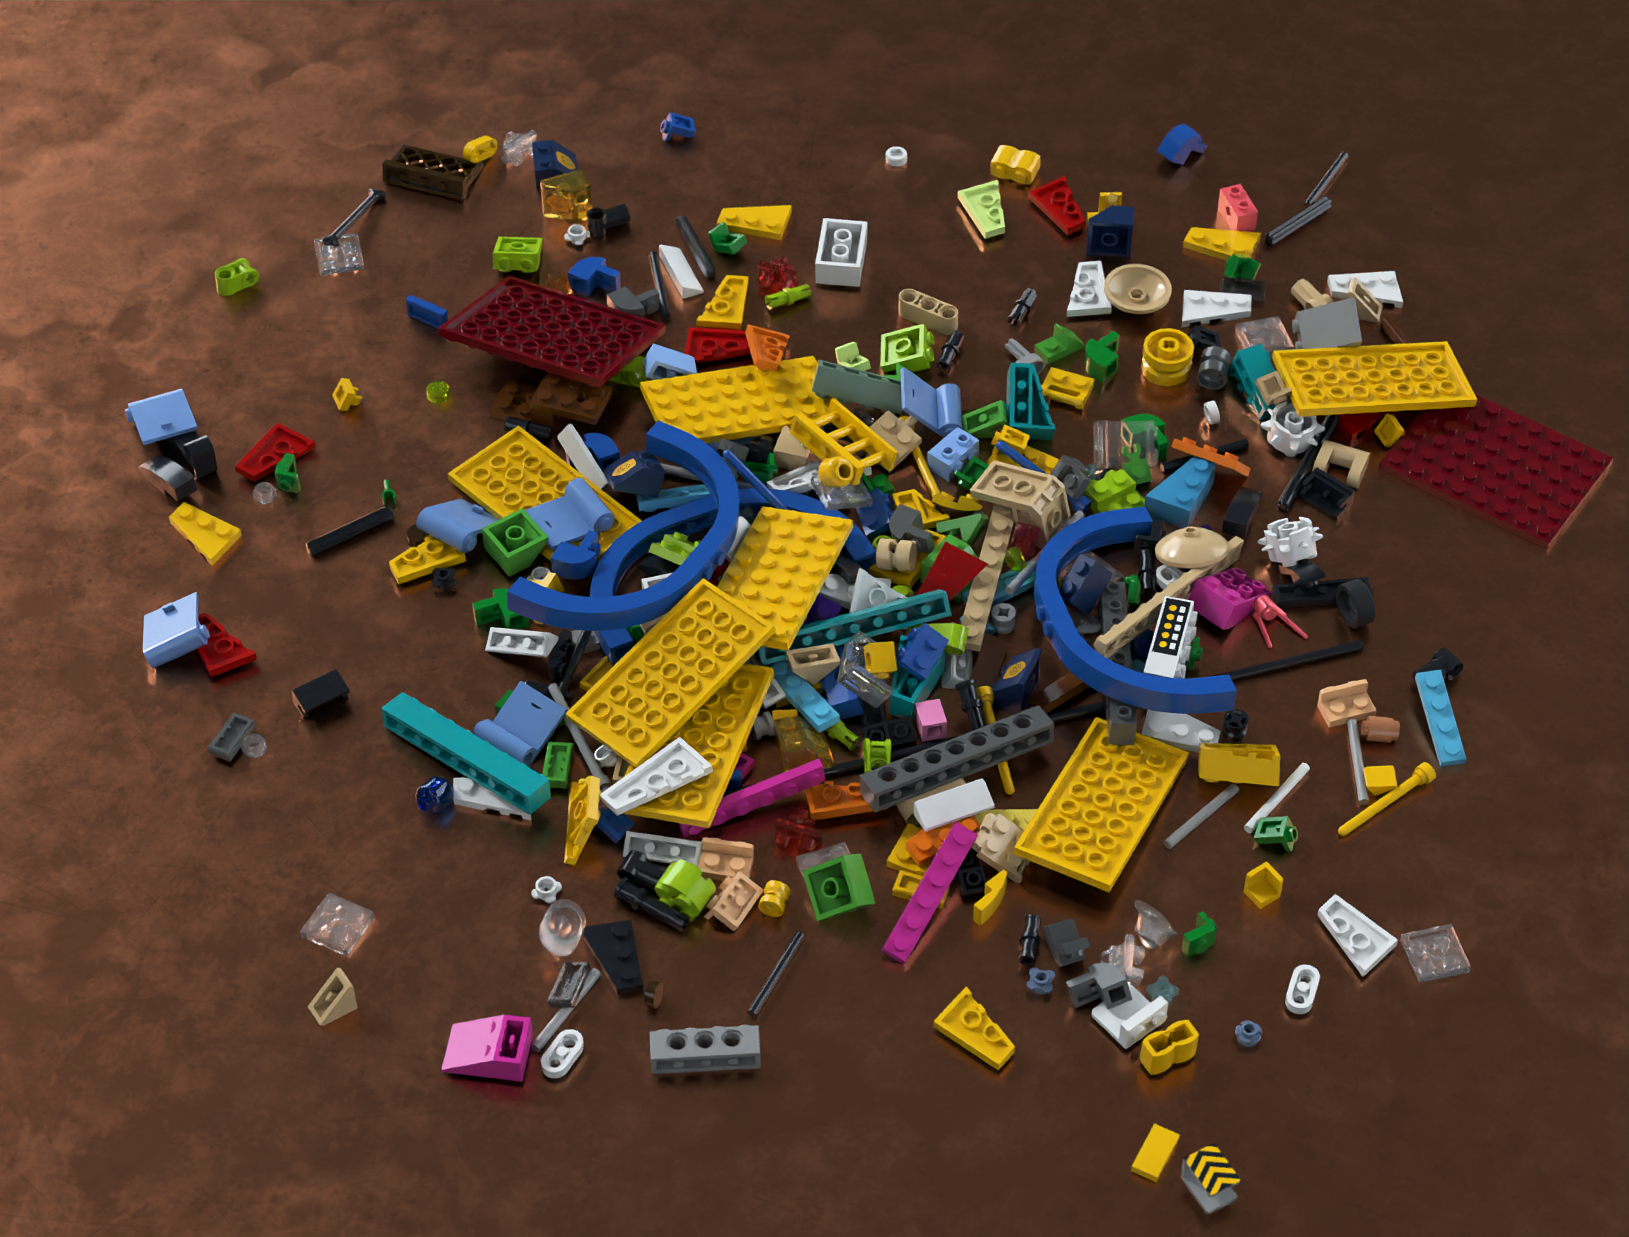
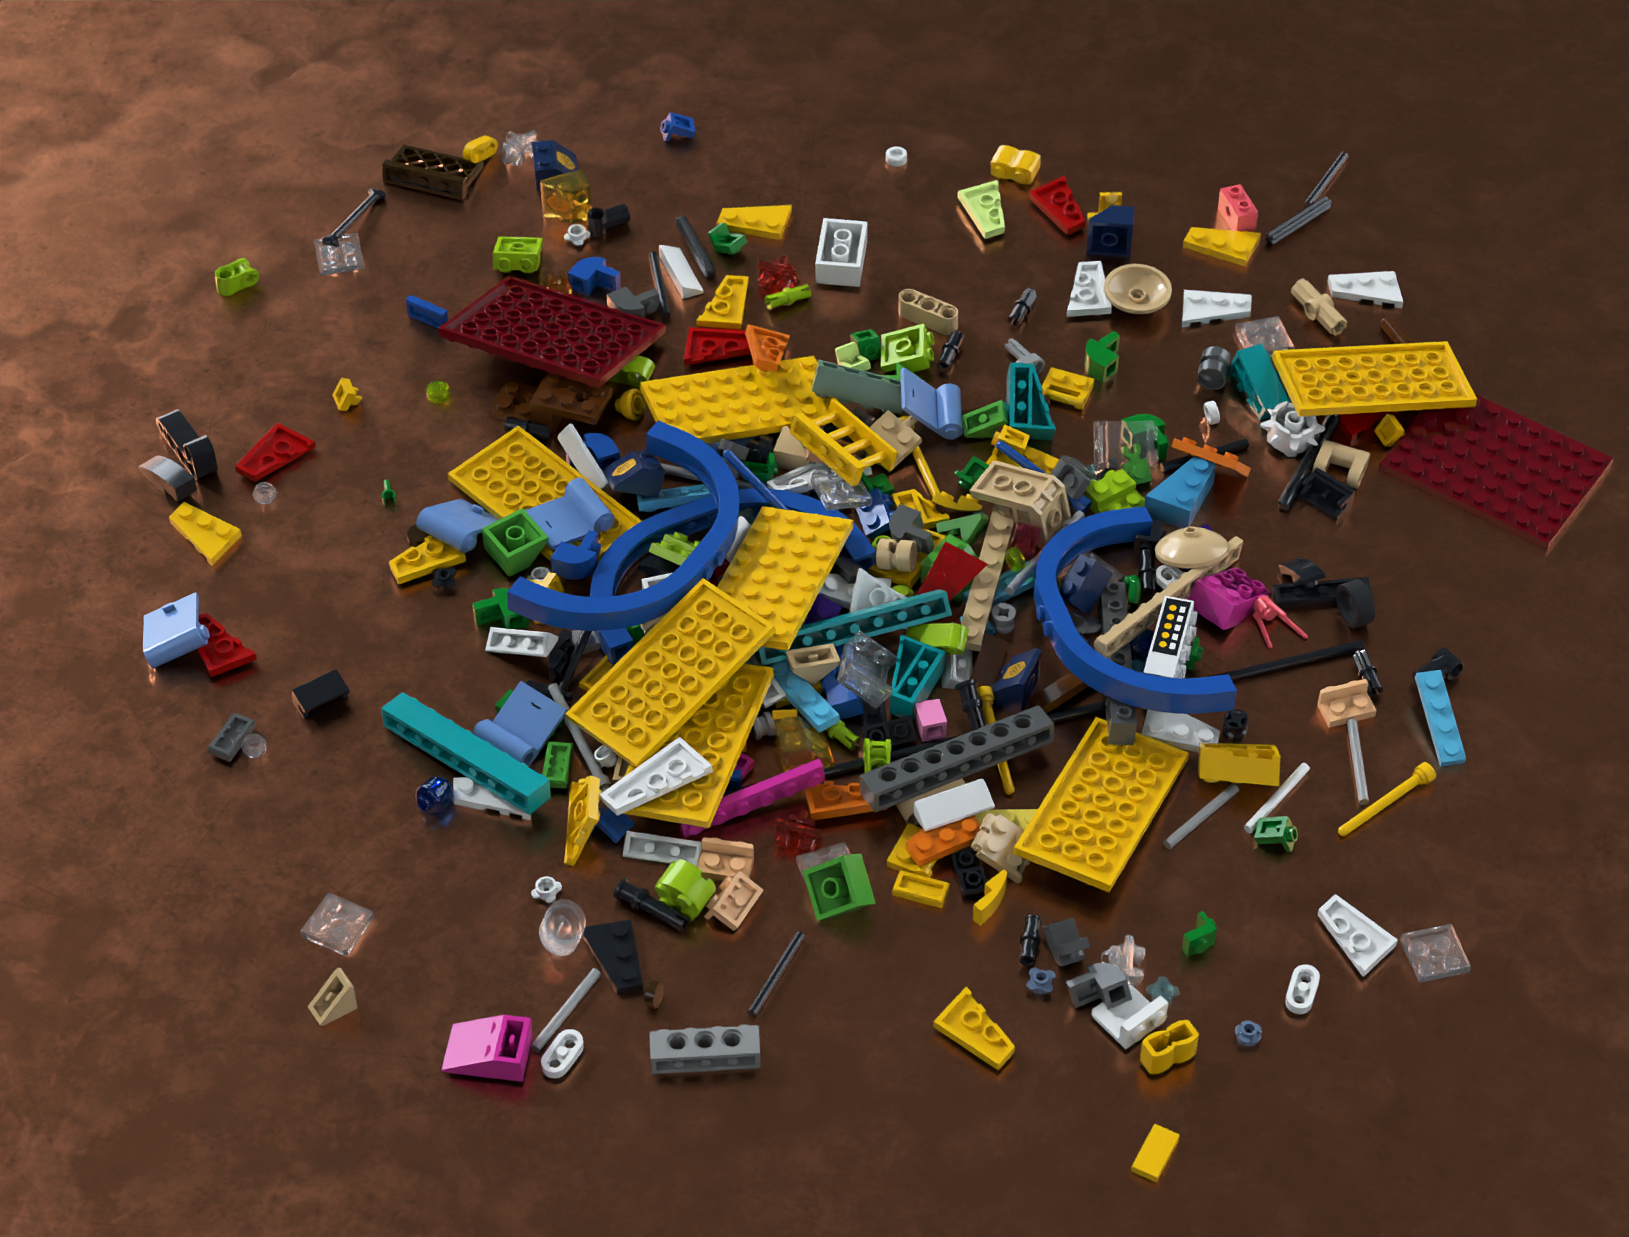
(161, 416): medium blue door -> none
(286, 474): green bracket -> none
(349, 530): black axle -> none
(569, 985): clear smoke tile -> none
(631, 404): none -> yellow brick
(639, 869): black piece -> none
(667, 363): light blue brick -> none
(774, 896): yellow wheel -> none
(836, 472): yellow head -> none
(868, 344): none -> green bracket
(880, 659): yellow brick -> none
(921, 651): blue bracket -> none
(929, 893): dark pink plate -> none
(952, 453): light blue brick -> none
(1060, 345): bright green slope -> none
(1152, 926): clear piece -> none
(1167, 357): yellow wheel -> none
(1180, 142): blue brick -> none
(1204, 338): black bracket -> none
(1210, 1178): piece -> none
(1241, 267): green bracket -> none
(1241, 512): black slope -> none
(1244, 286): clear smoke tile -> none
(1263, 885): yellow panel -> none
(1272, 388): tan bracket -> none
(1290, 541): white brick -> none
(1328, 326): light grey slope -> none
(1367, 305): tan slope -> none
(1368, 672): none -> black axle
(1380, 729): nougat brick -> none
(1380, 779): yellow slope -> none

